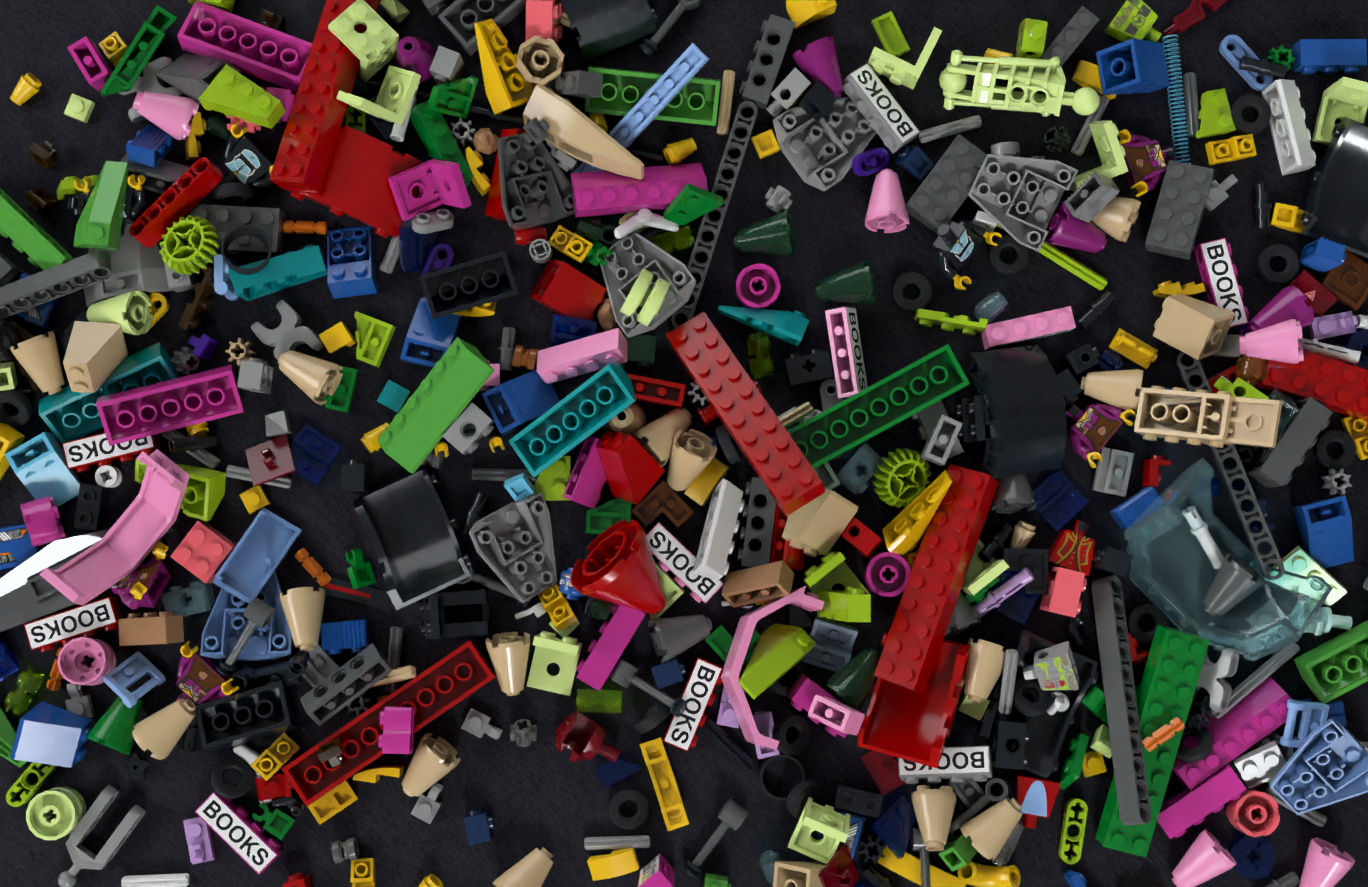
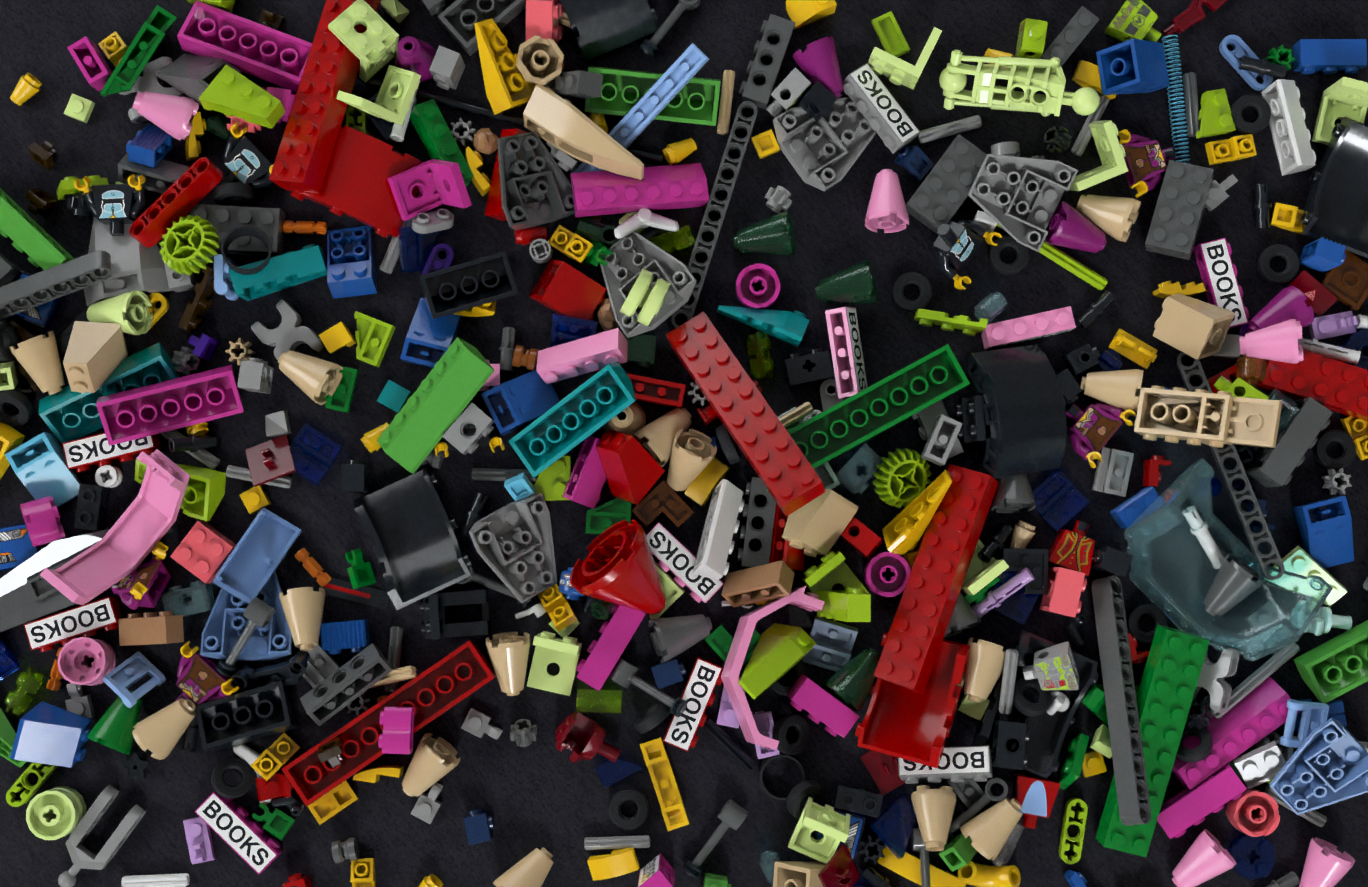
(103, 213): bright green wedge -> none
(453, 97): green wing -> none
(536, 131): dark grey gear -> none
(691, 204): green wing -> none
(836, 715): bright pink brick -> none
(870, 161): dark purple plate -> none
(1092, 197): flat silver brick -> none
(1163, 734): orange axle -> none

